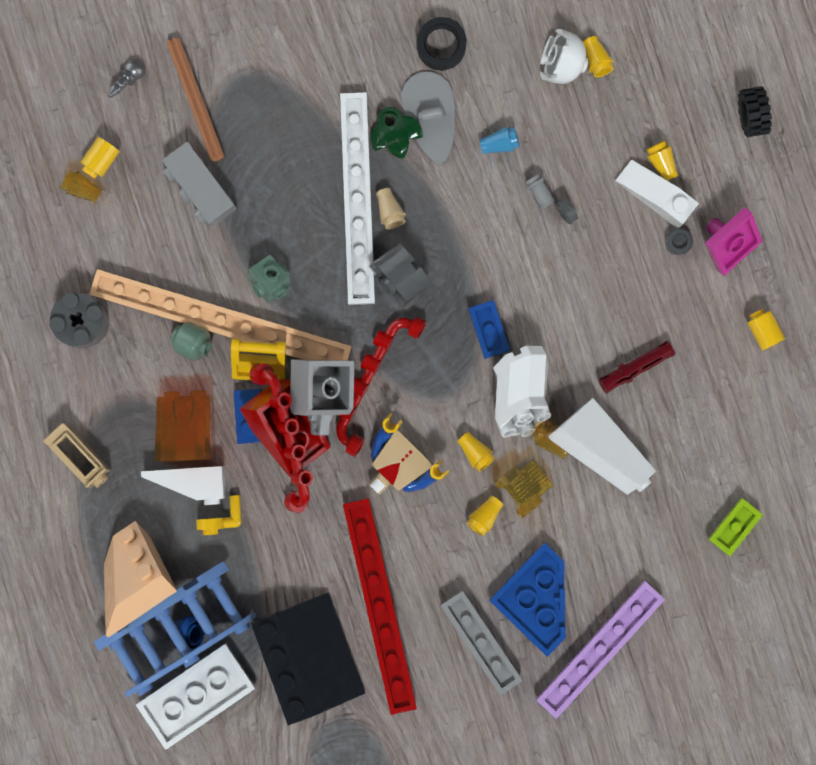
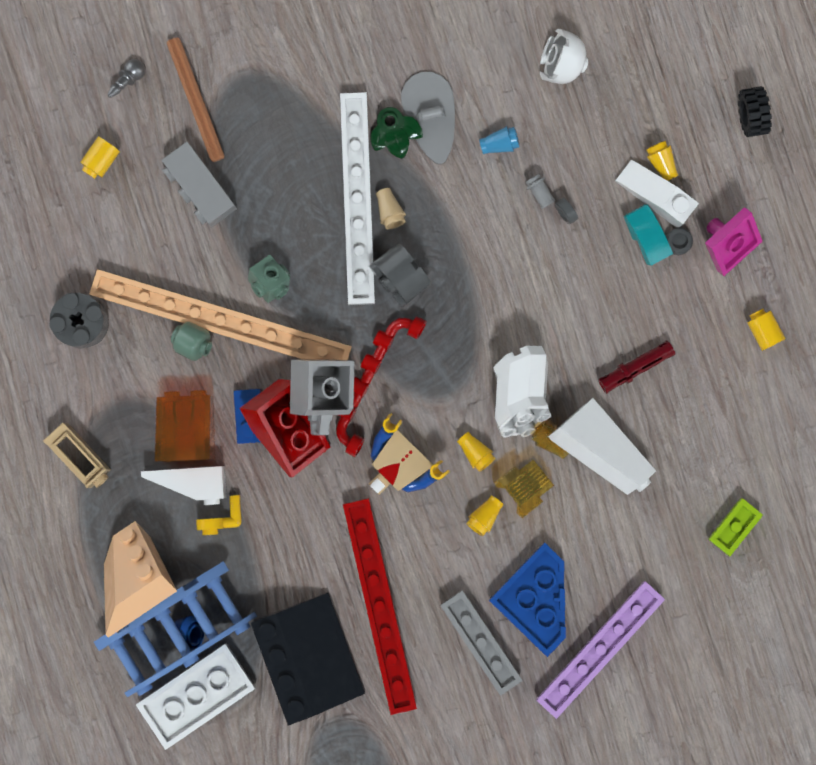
(79, 186): clear yellow cone -> none
(242, 363): yellow plate -> none
(295, 500): red bar -> none
(435, 24): black tyre -> none
(489, 329): blue plate -> none
(598, 59): yellow cone -> none
(649, 234): none -> teal slope

